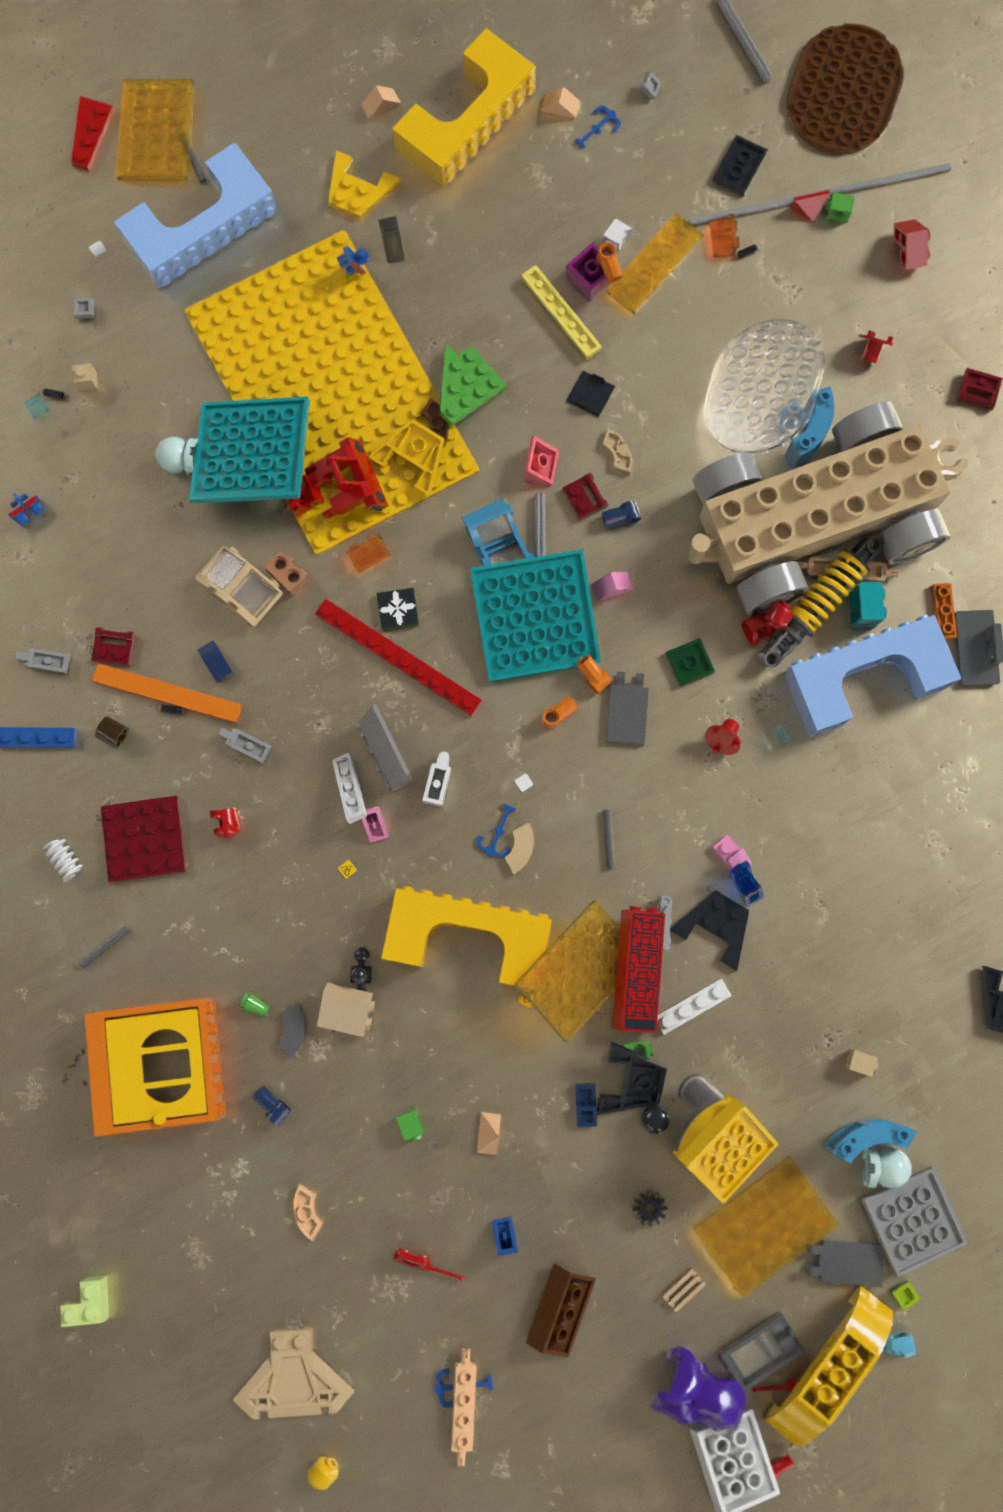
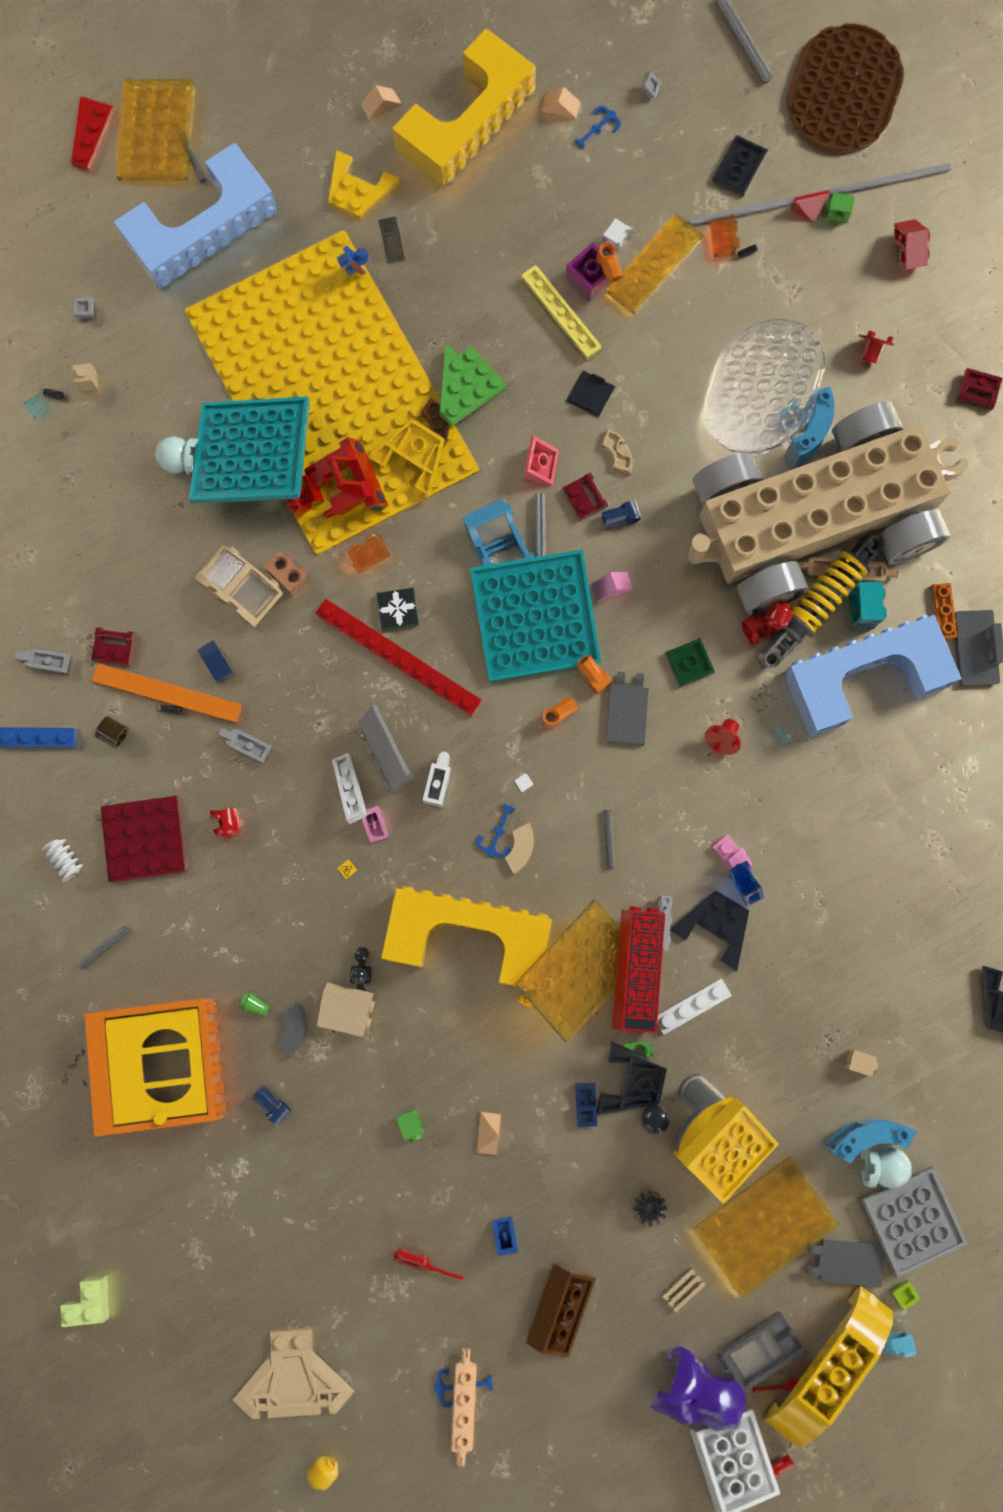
(32, 504): blue hips -> none
(97, 248): white sticker -> none
(304, 1212): light nougat tile -> none

